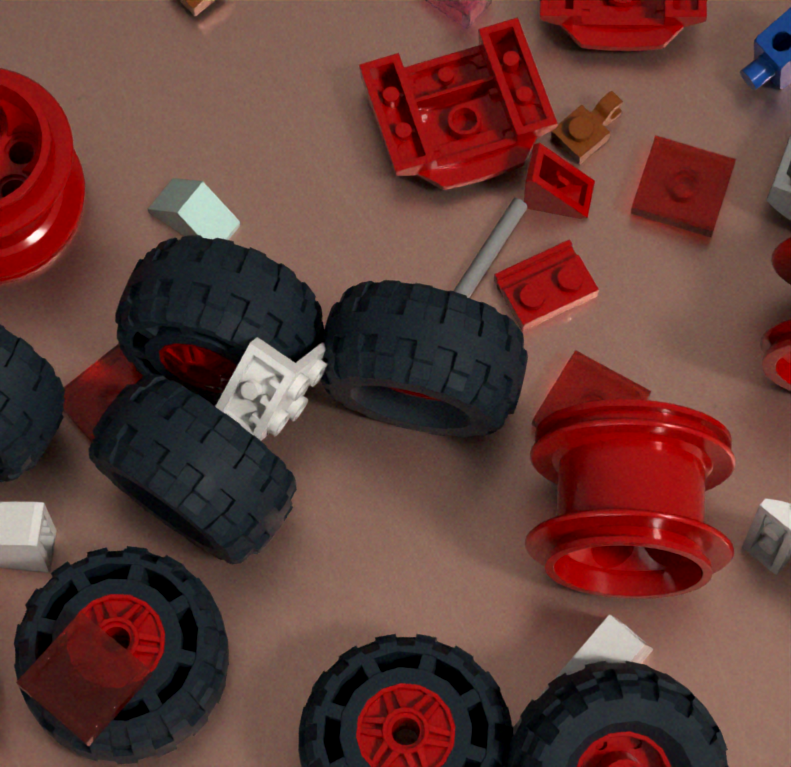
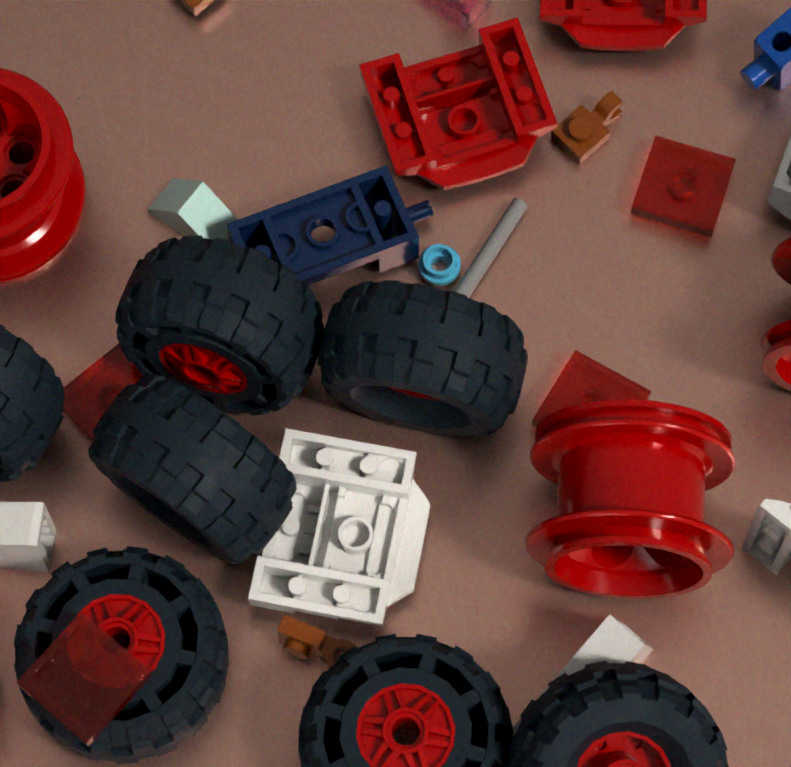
(270, 388): white bracket -> none
(305, 640): none -> dark orange plate
(350, 532): none -> white slope
(366, 221): none -> dark blue brick
(443, 254): none -> medium azure plate
(546, 285): red plate -> none
(556, 185): red slope -> none

